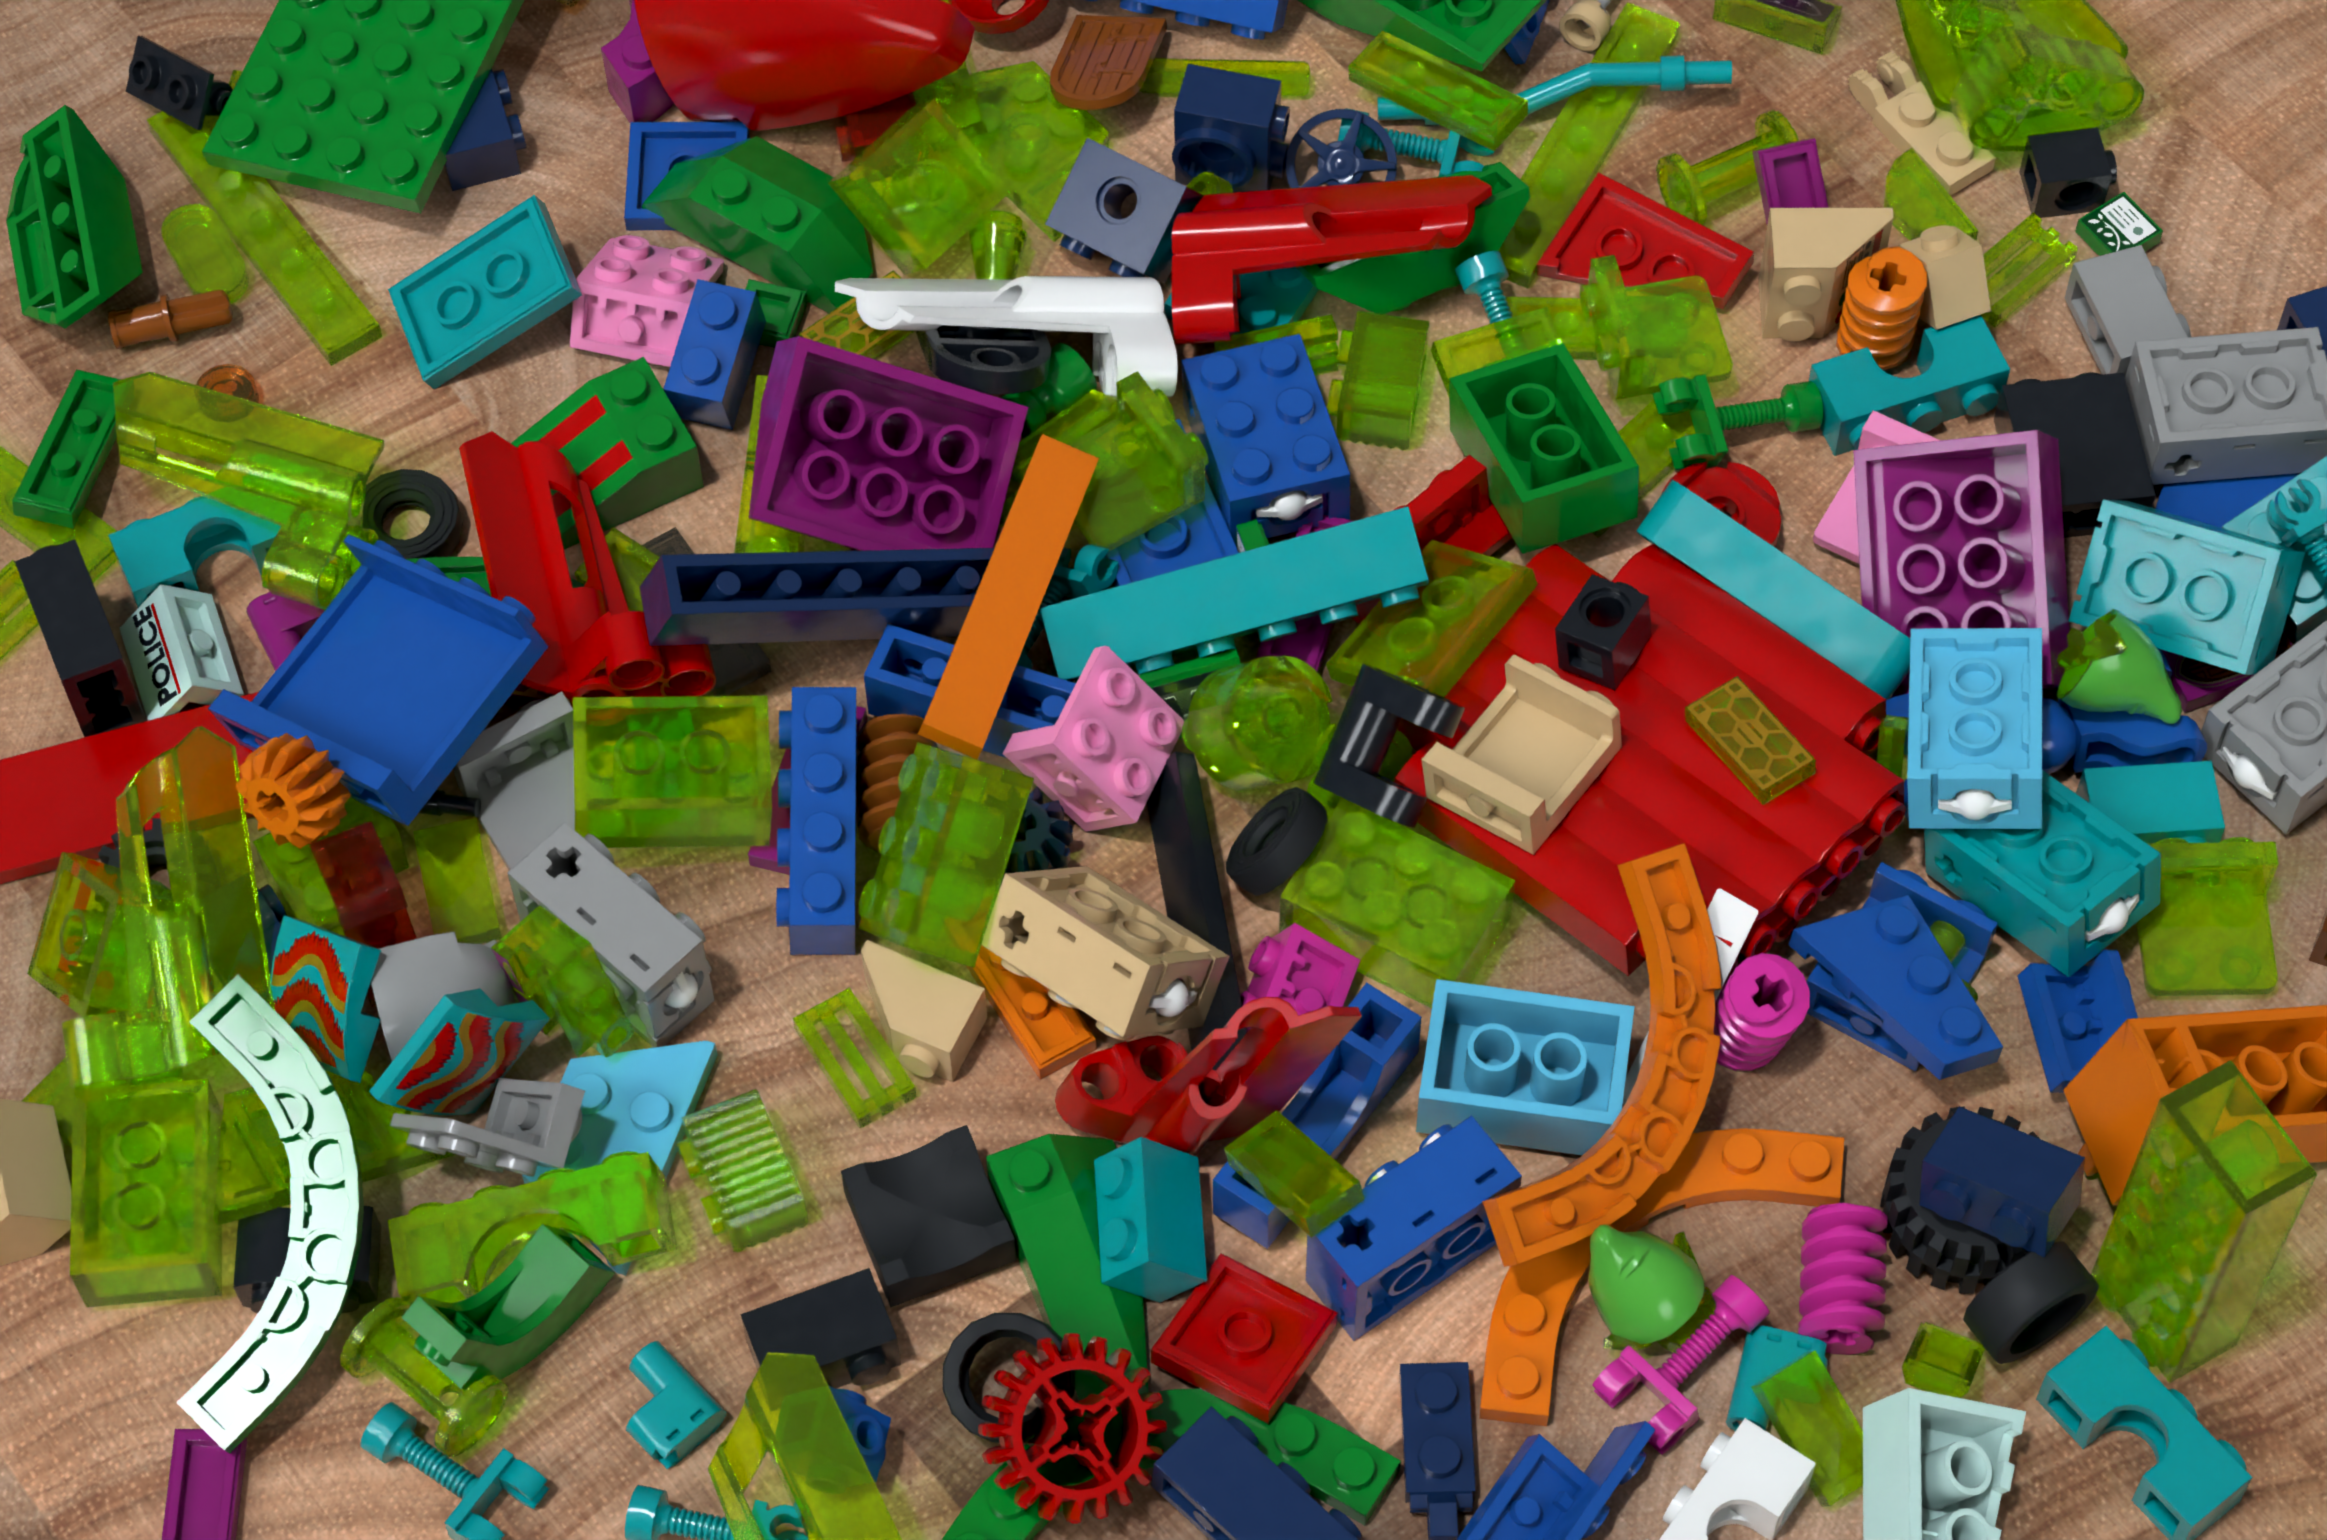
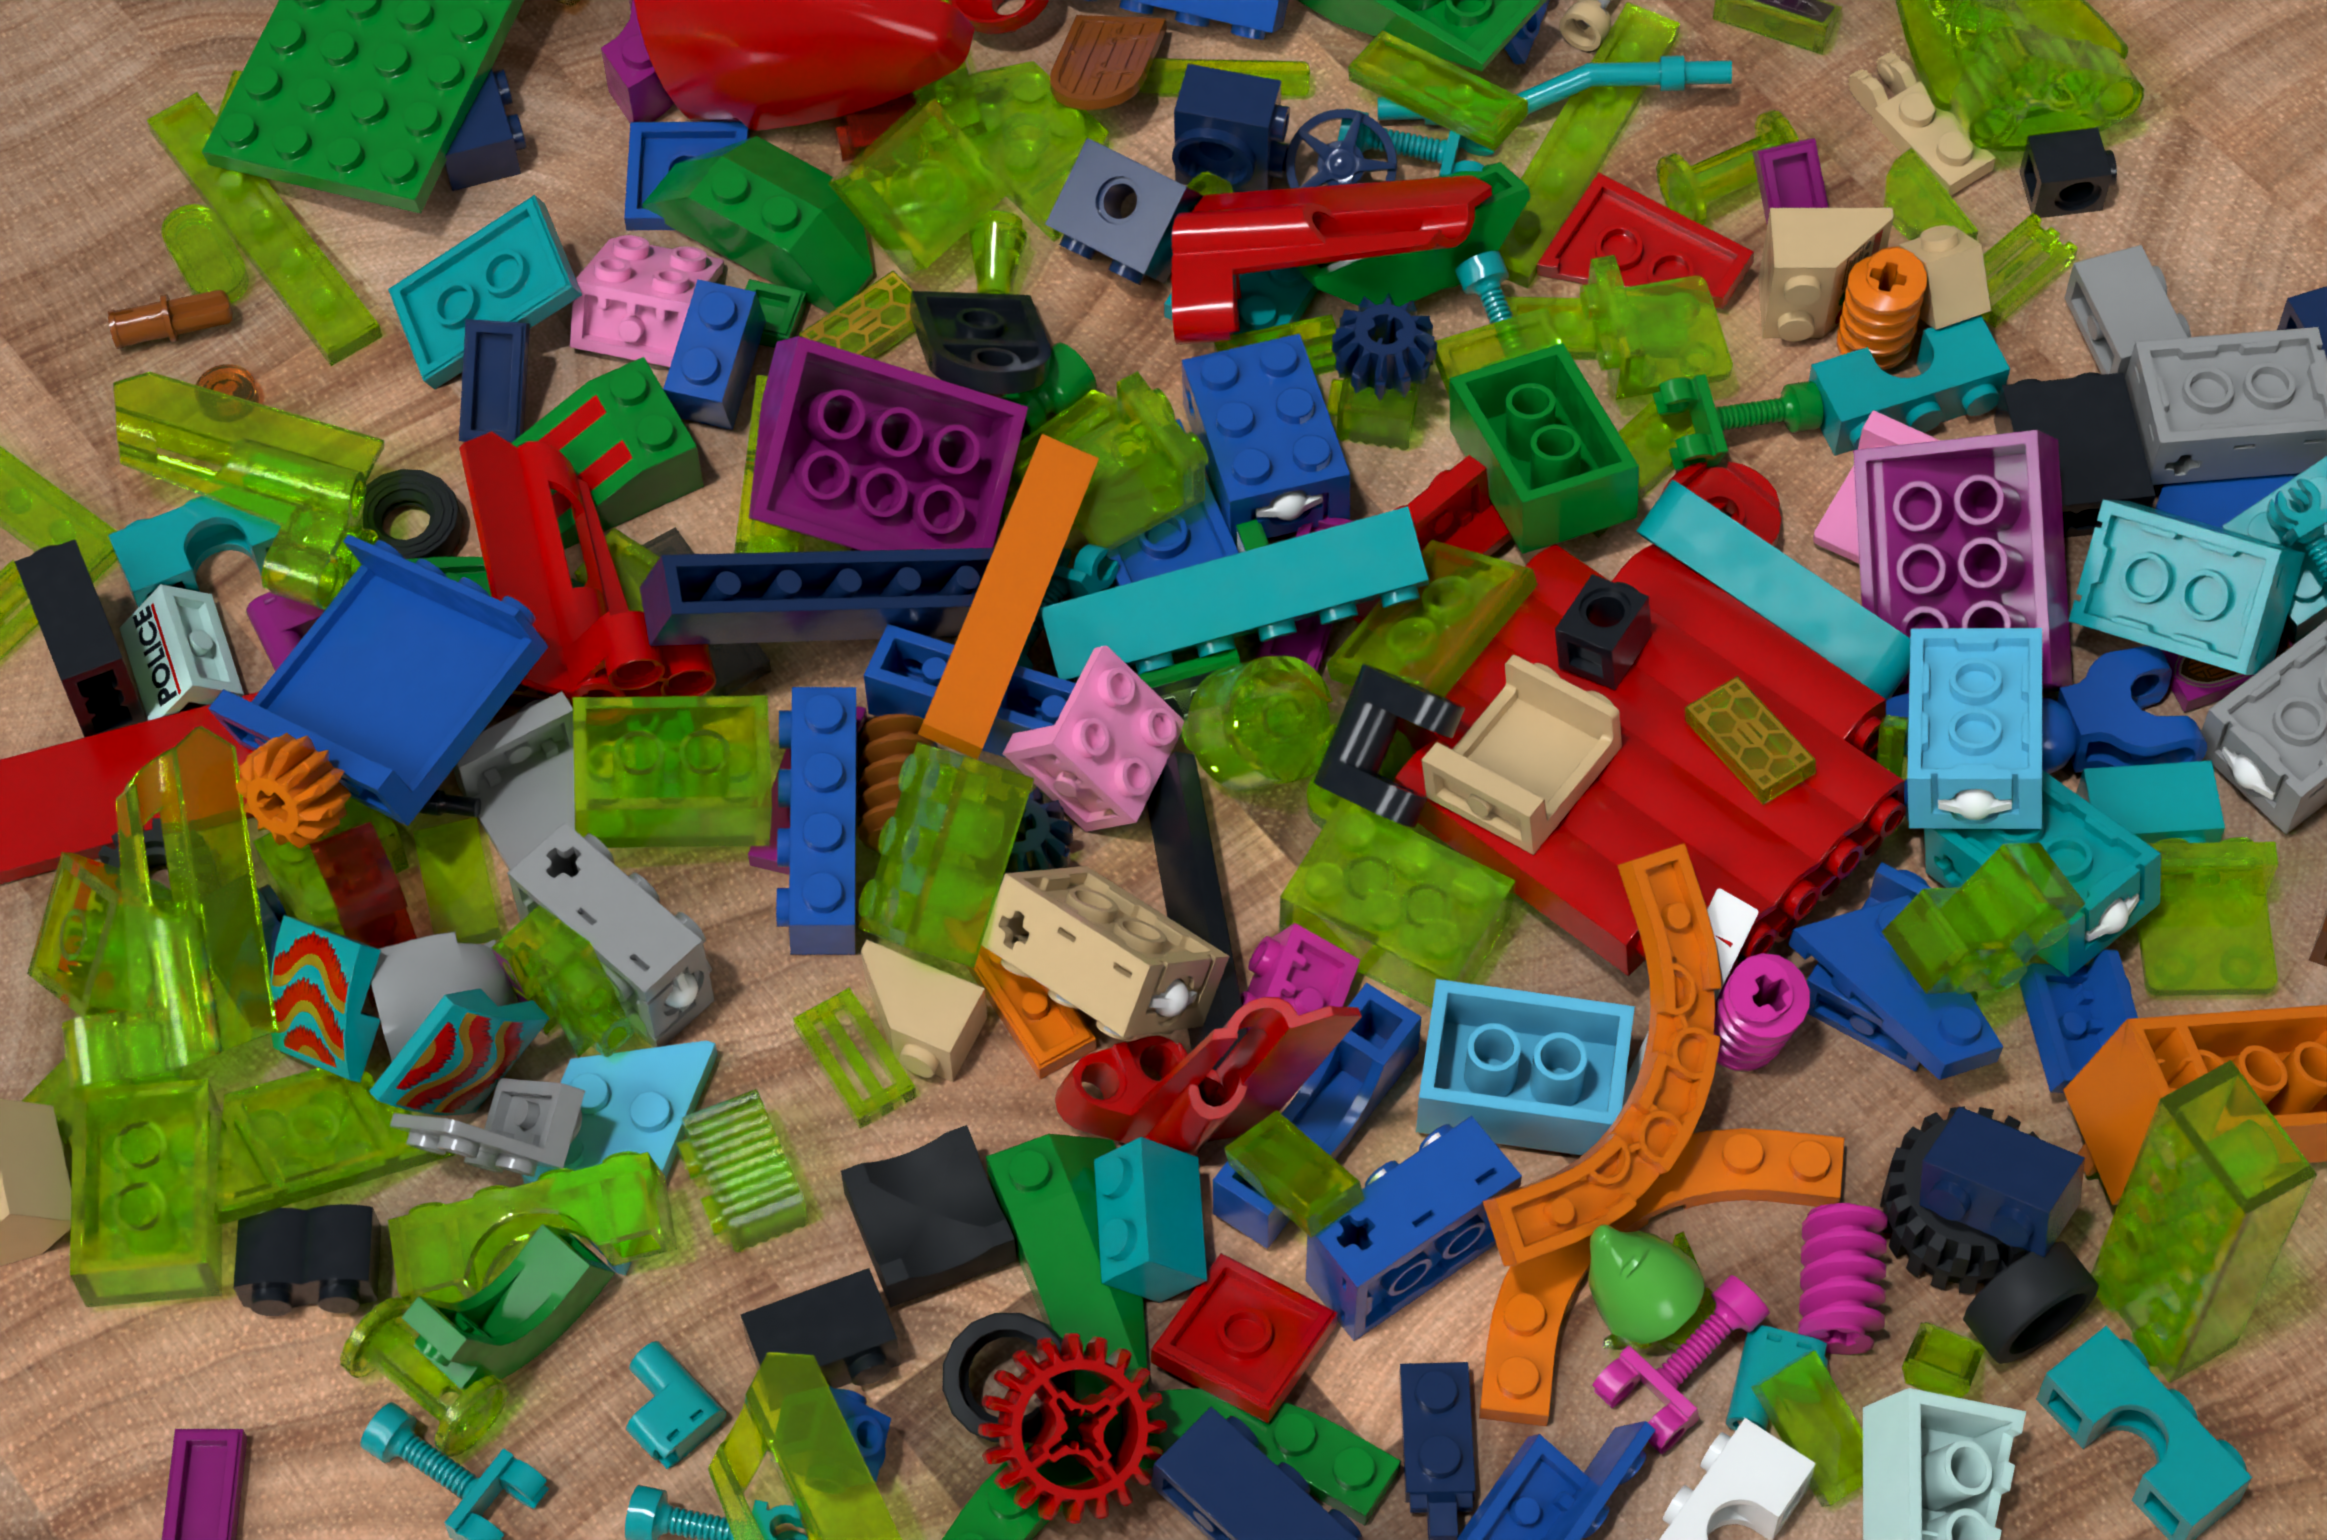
(69, 223): green wedge -> none
(70, 453): green tile -> none
(175, 84): black hinge -> none
(322, 1223): plate -> none
(494, 379): none -> dark blue tile
(1119, 311): white panel -> none
(1276, 841): black tyre -> none
(1384, 346): none -> dark blue gear
(1988, 926): none -> clear neon green brick
(2115, 670): bright green hat -> none
(2118, 226): tile -> none

